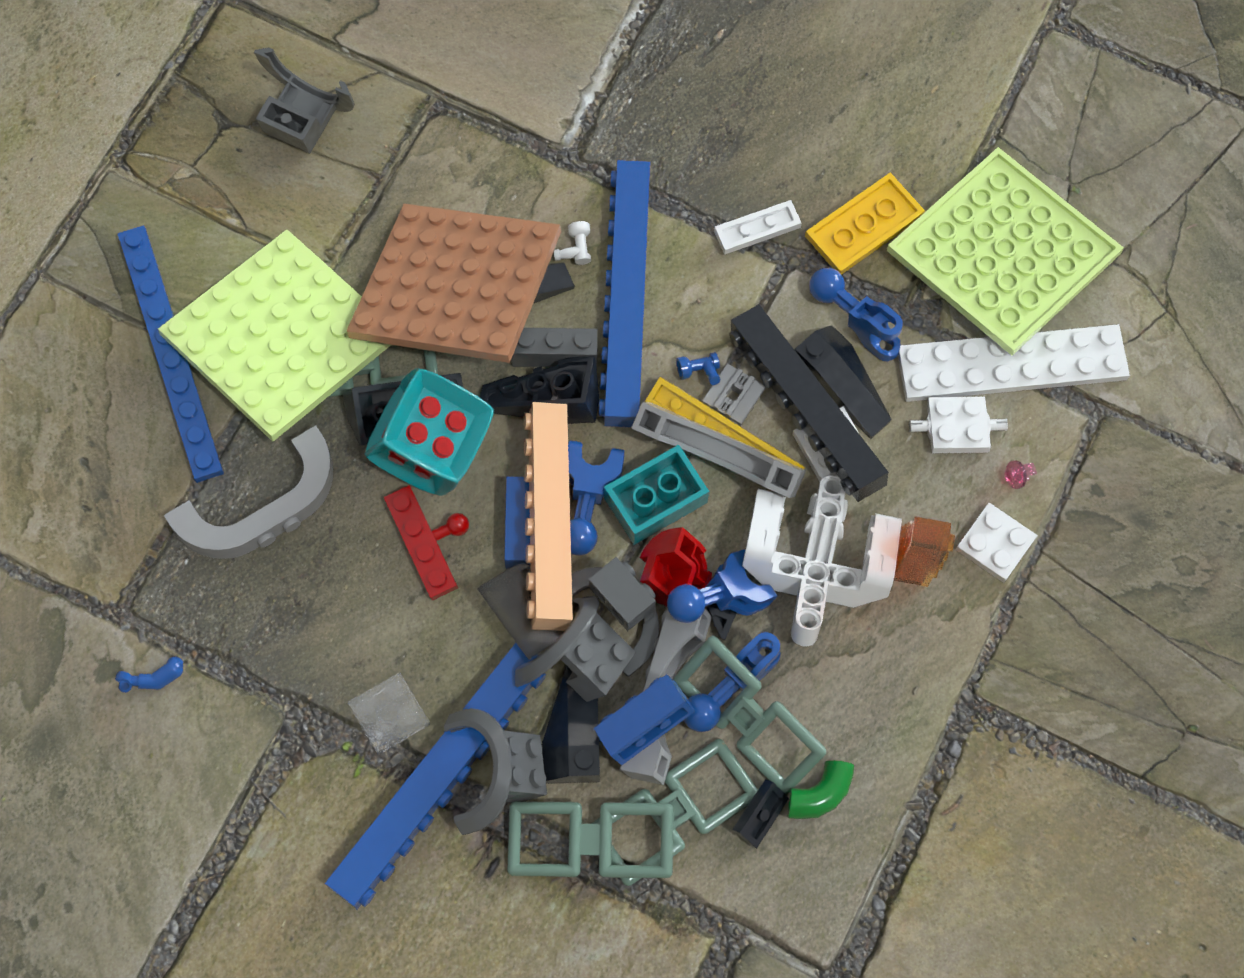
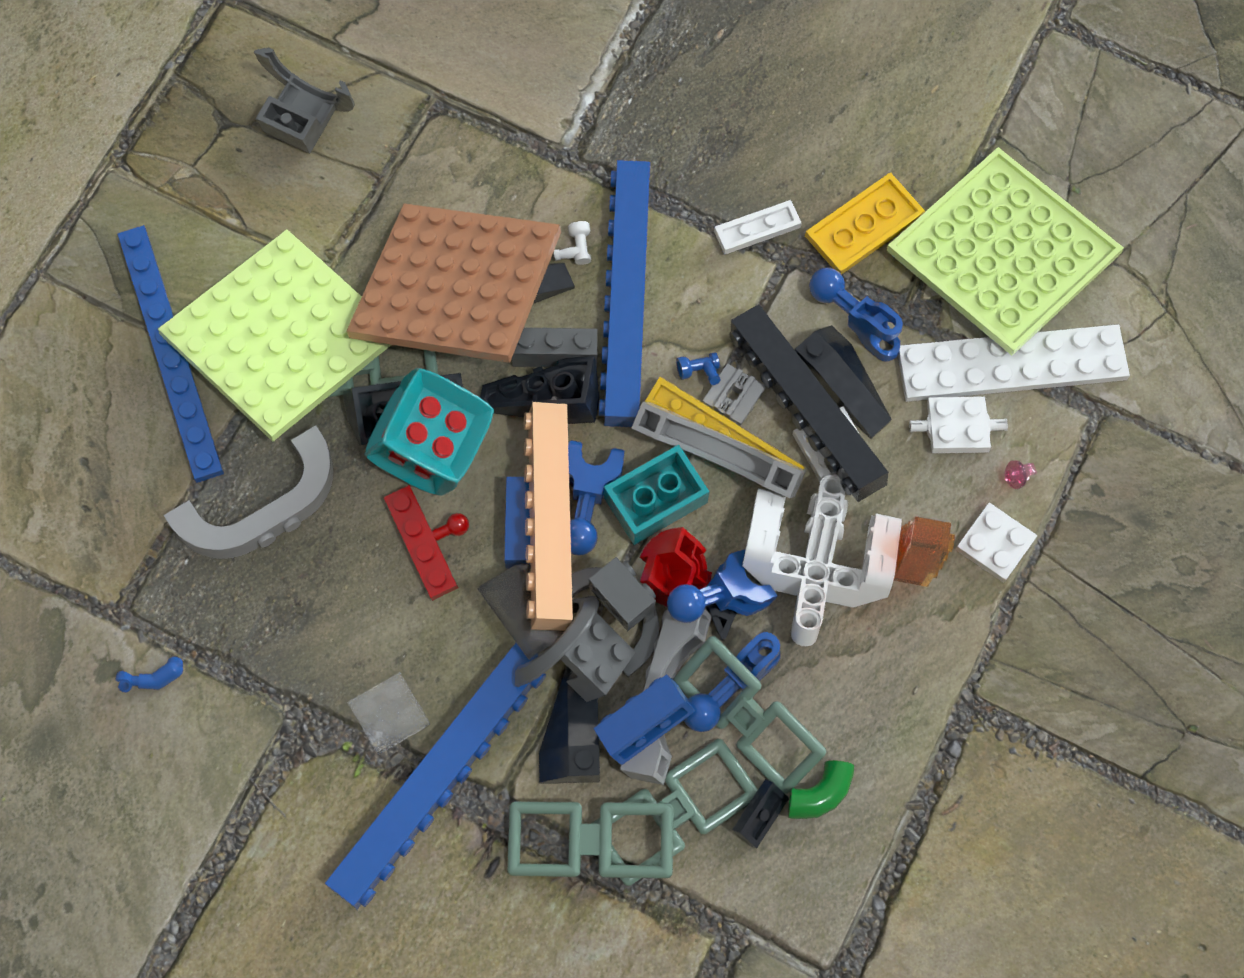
(516, 767): dark grey piece -> none

